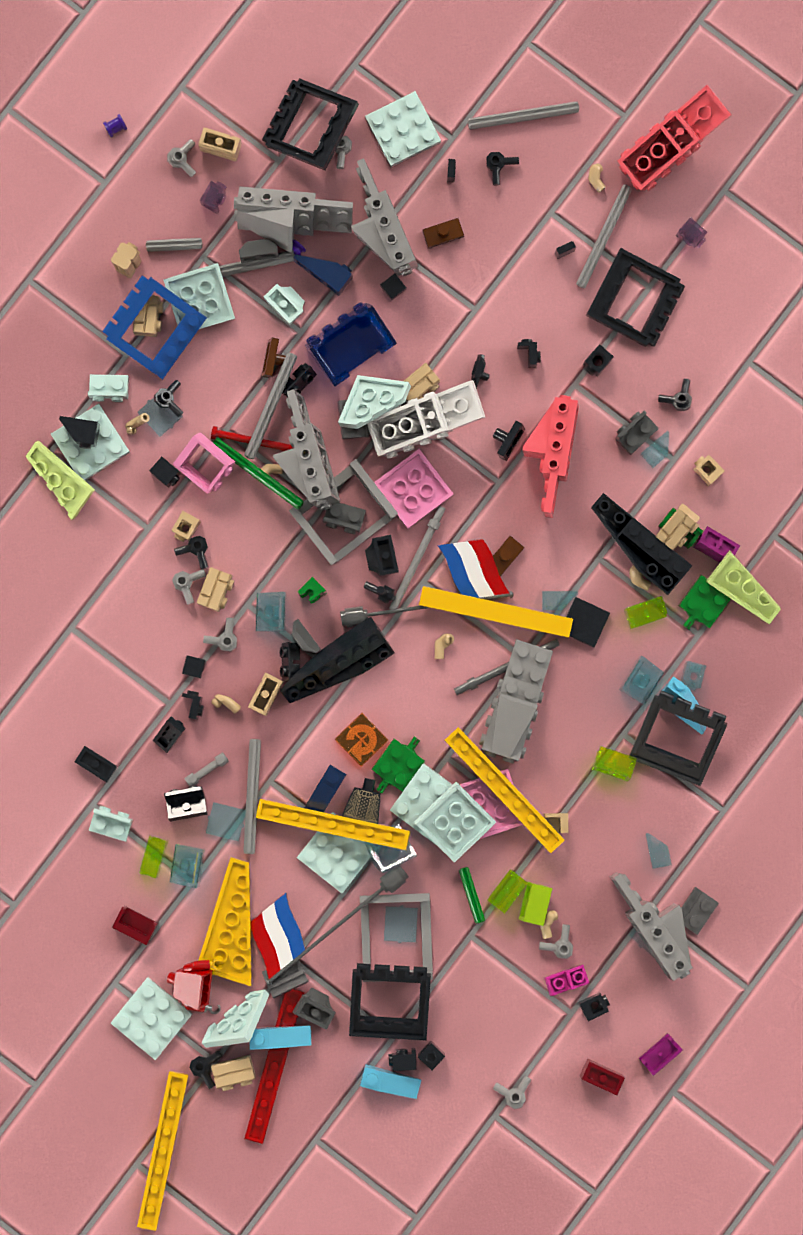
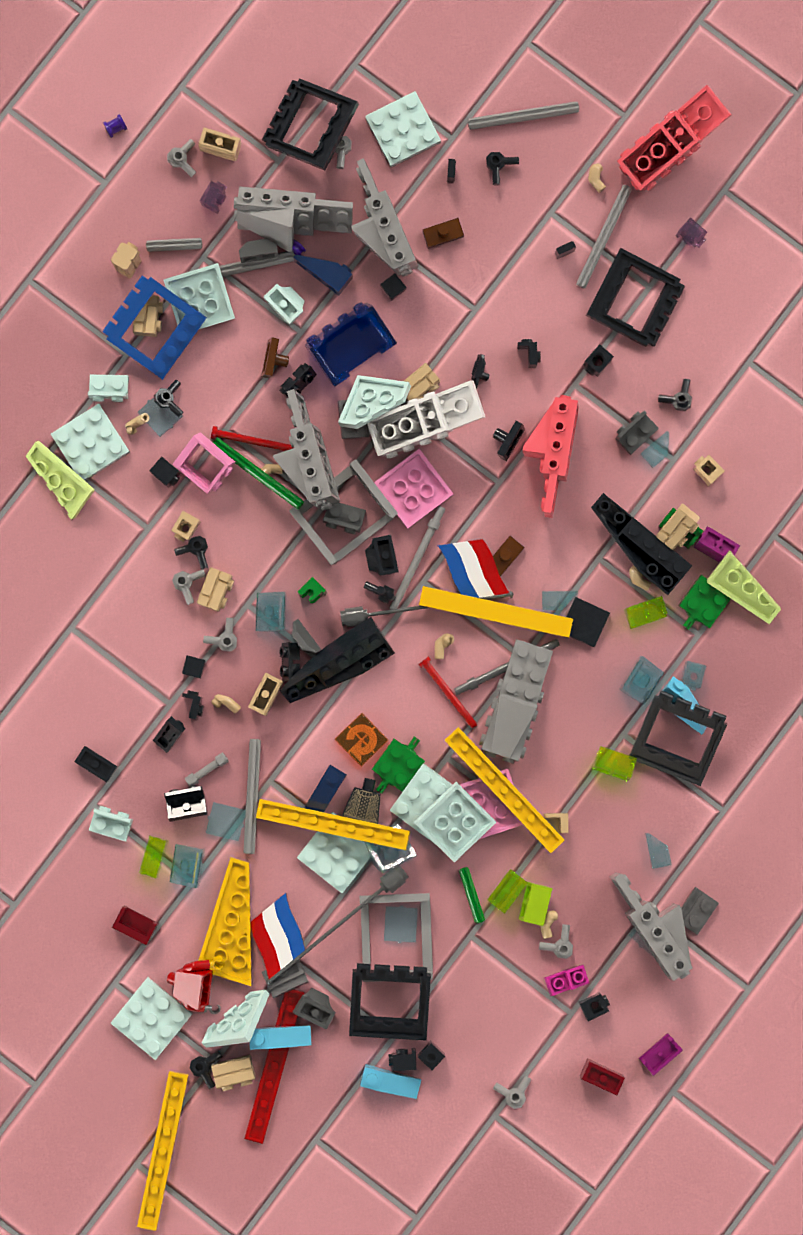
(82, 431): black slope -> none
(270, 405): light grey axle -> none
(448, 692): none -> red bar

